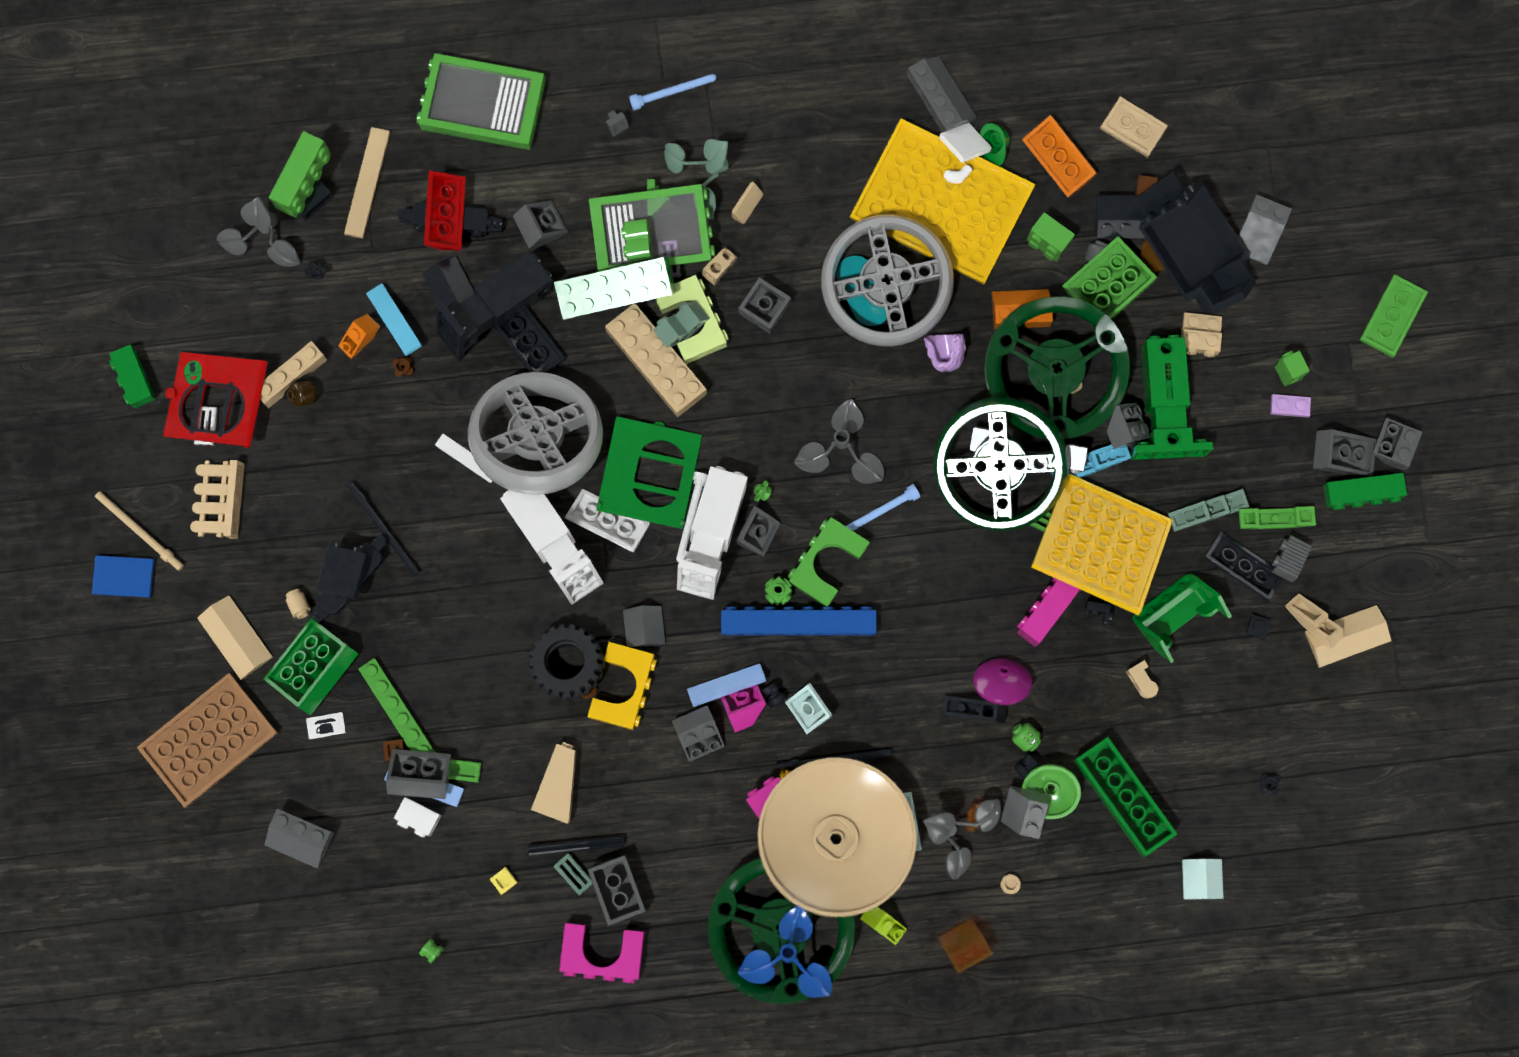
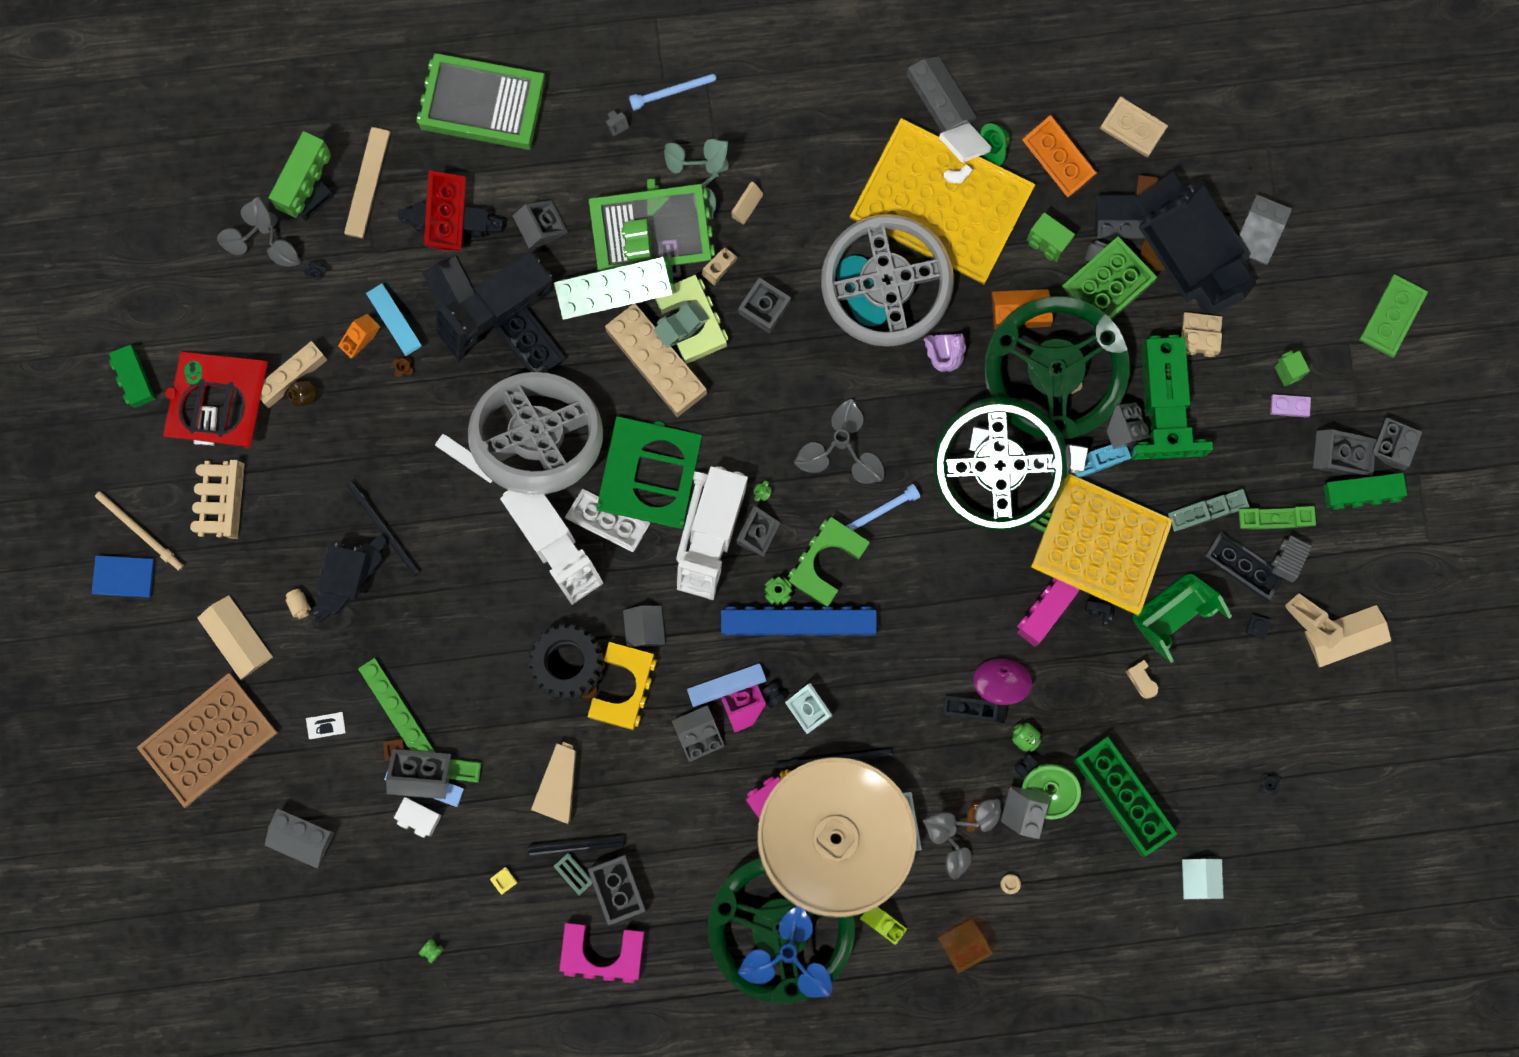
(310, 666): green slope -> none

